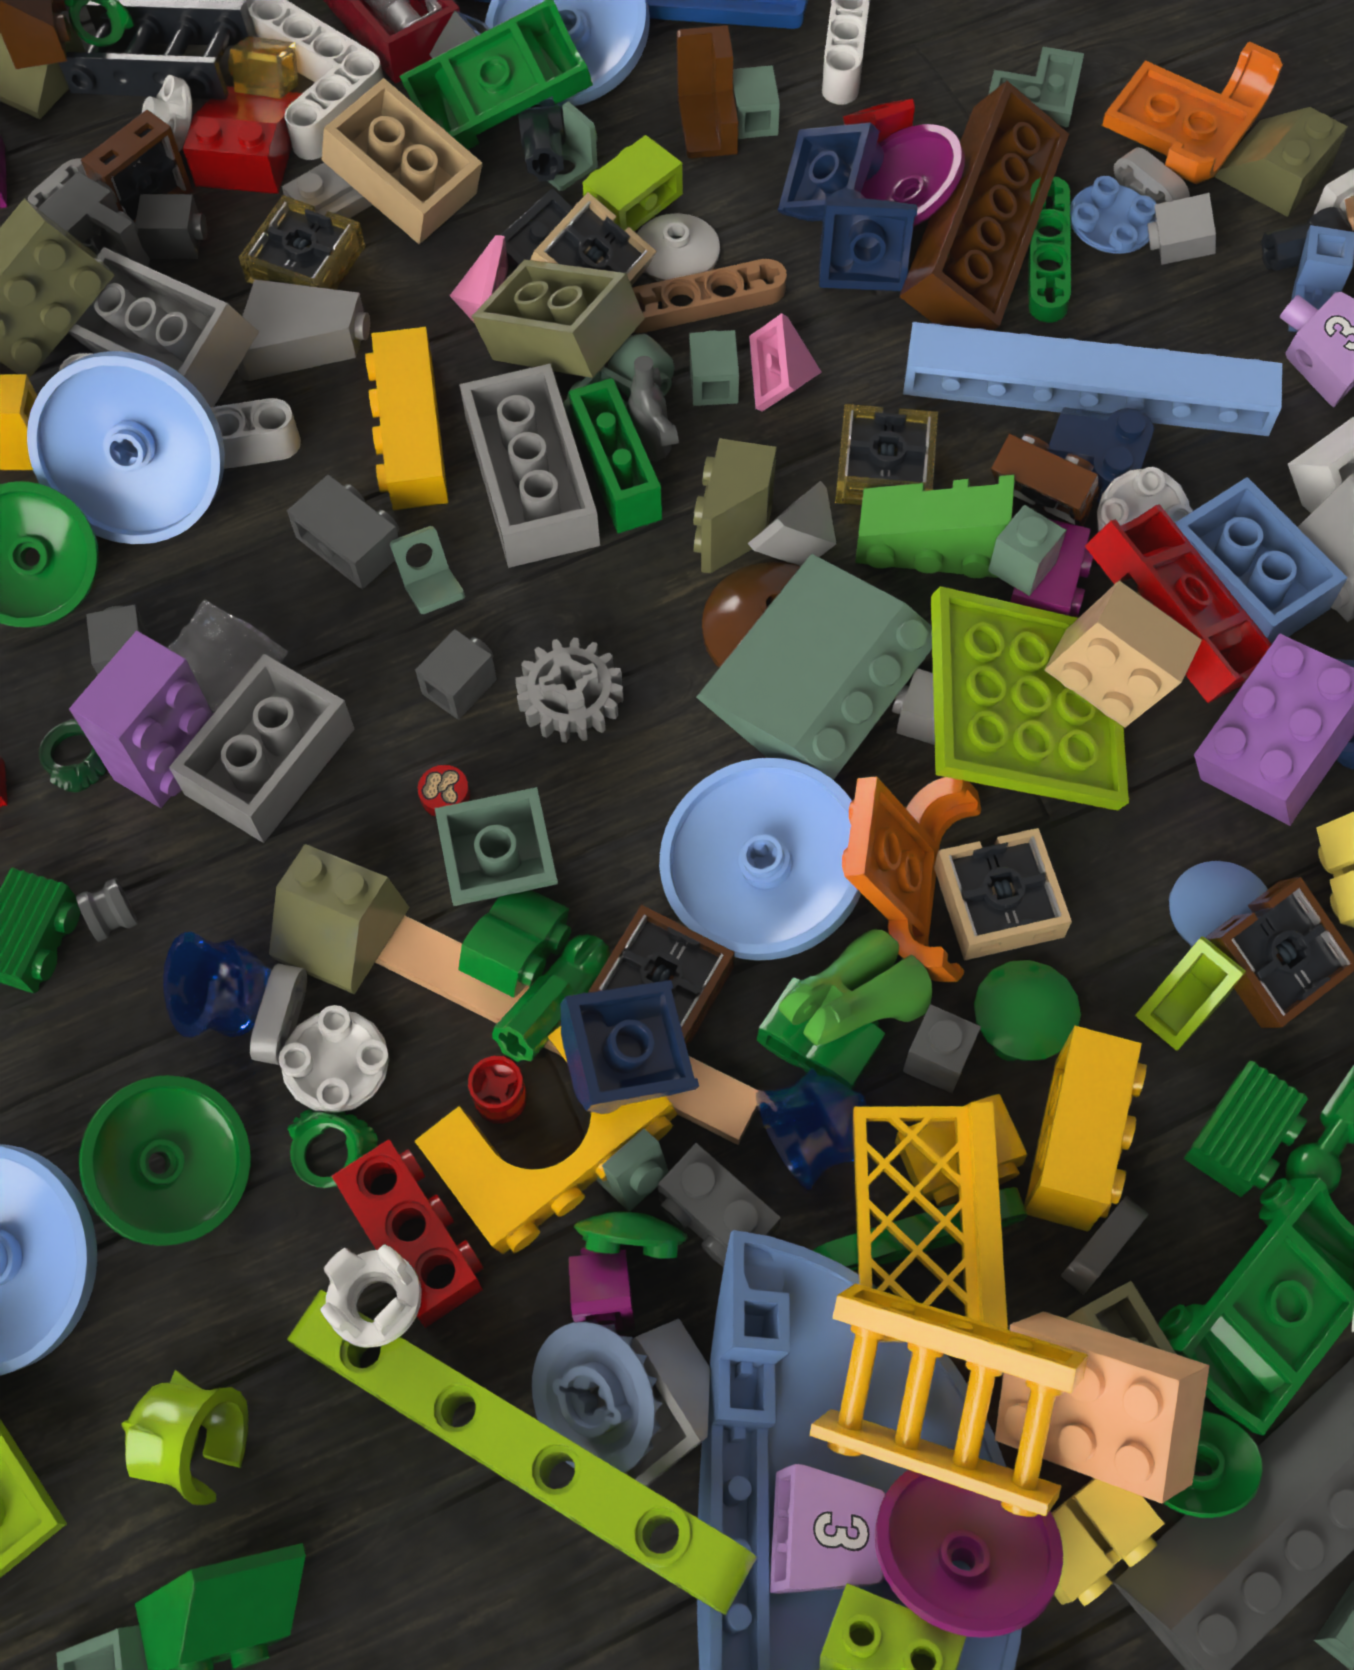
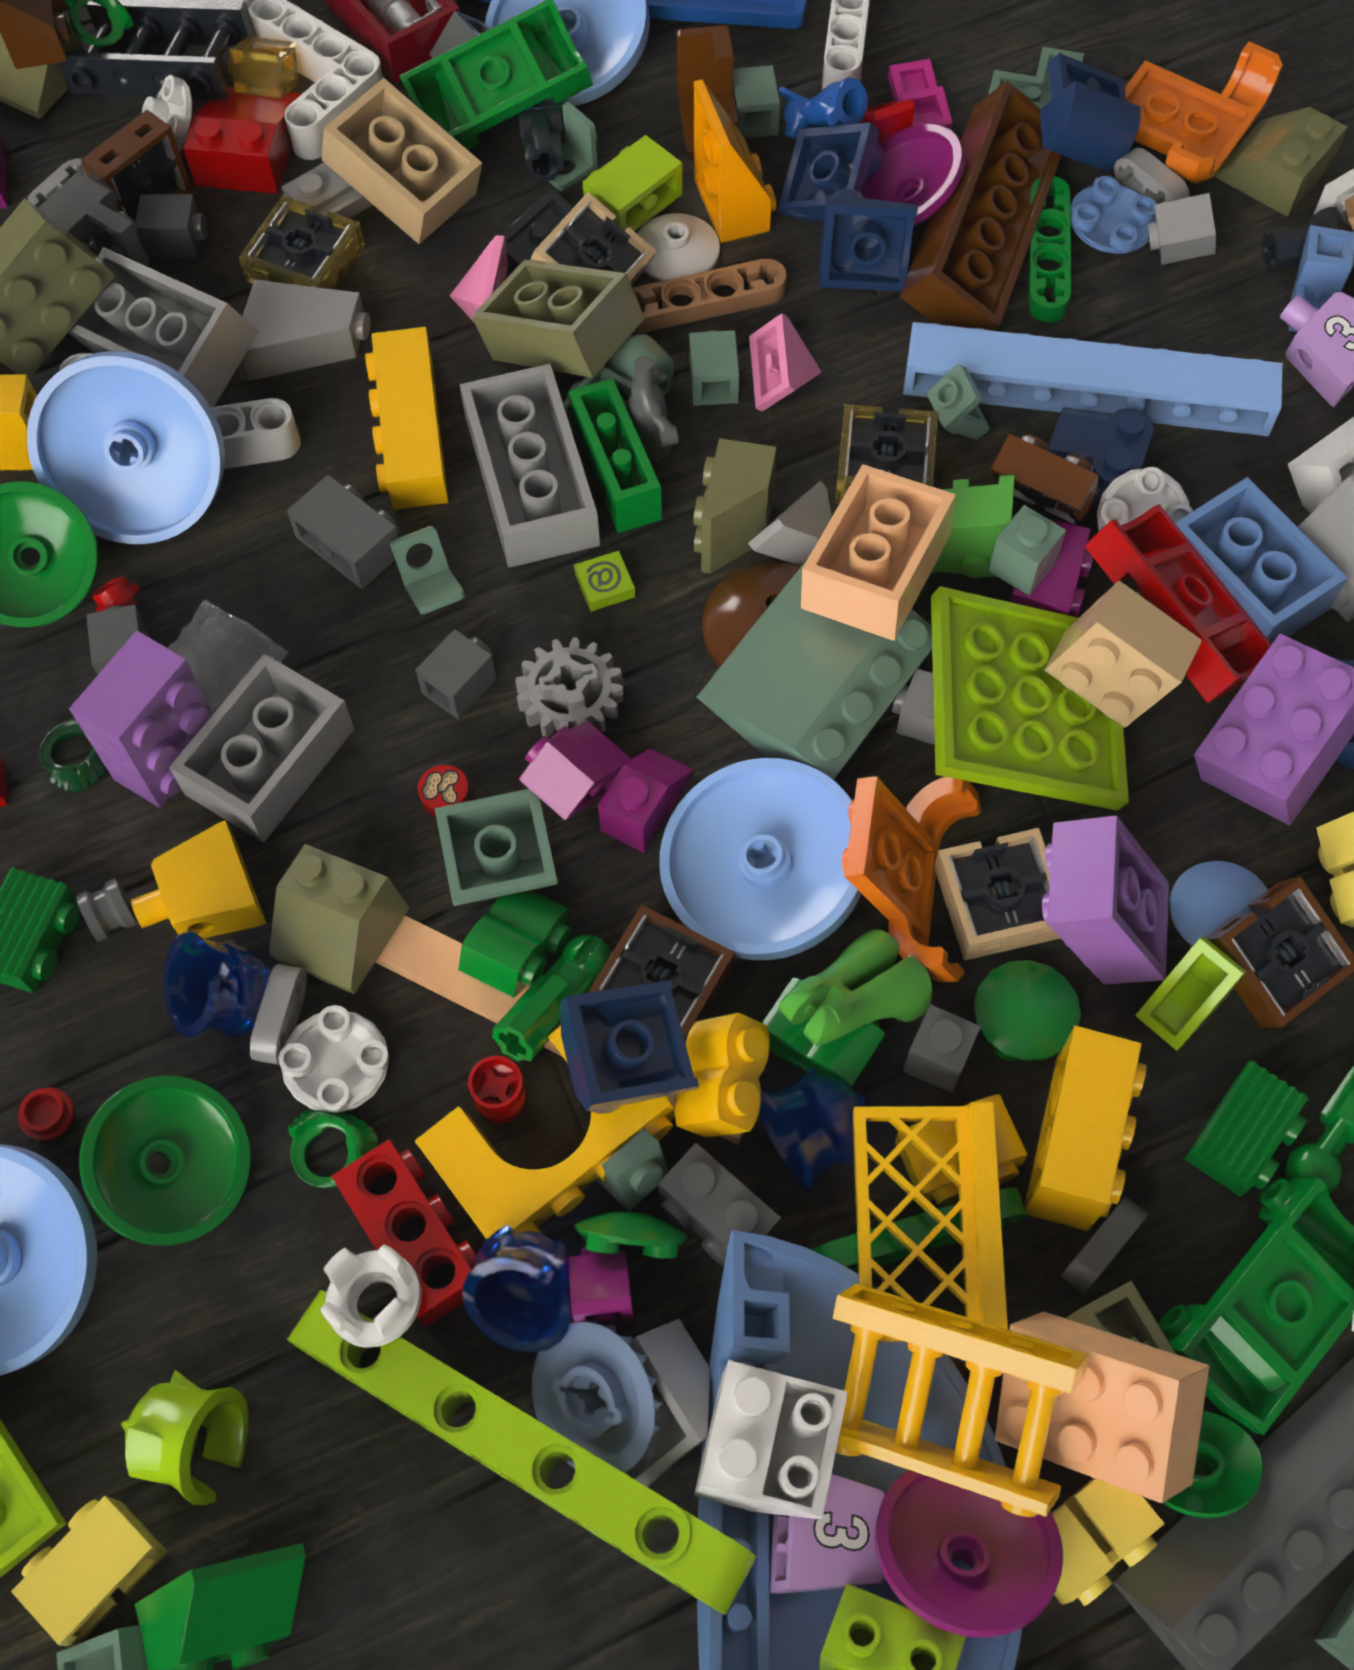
(46, 1114): none -> red plate
(73, 1582): none -> light yellow piece
(115, 593): none -> red plate
(202, 887): none -> yellow torso
(520, 1290): none -> clear blue helmet
(572, 768): none -> magenta brick
(604, 581): none -> lime tile
(642, 798): none -> magenta slope
(727, 172): none -> light orange slope
(727, 1061): none -> yellow brick
(771, 1443): none -> white slope
(834, 106): none -> blue animal
(877, 552): none -> light nougat brick
(918, 82): none -> dark pink slope
(957, 403): none -> sand green bracket
(1087, 114): none -> dark blue brick
(1107, 900): none -> medium lavender brick

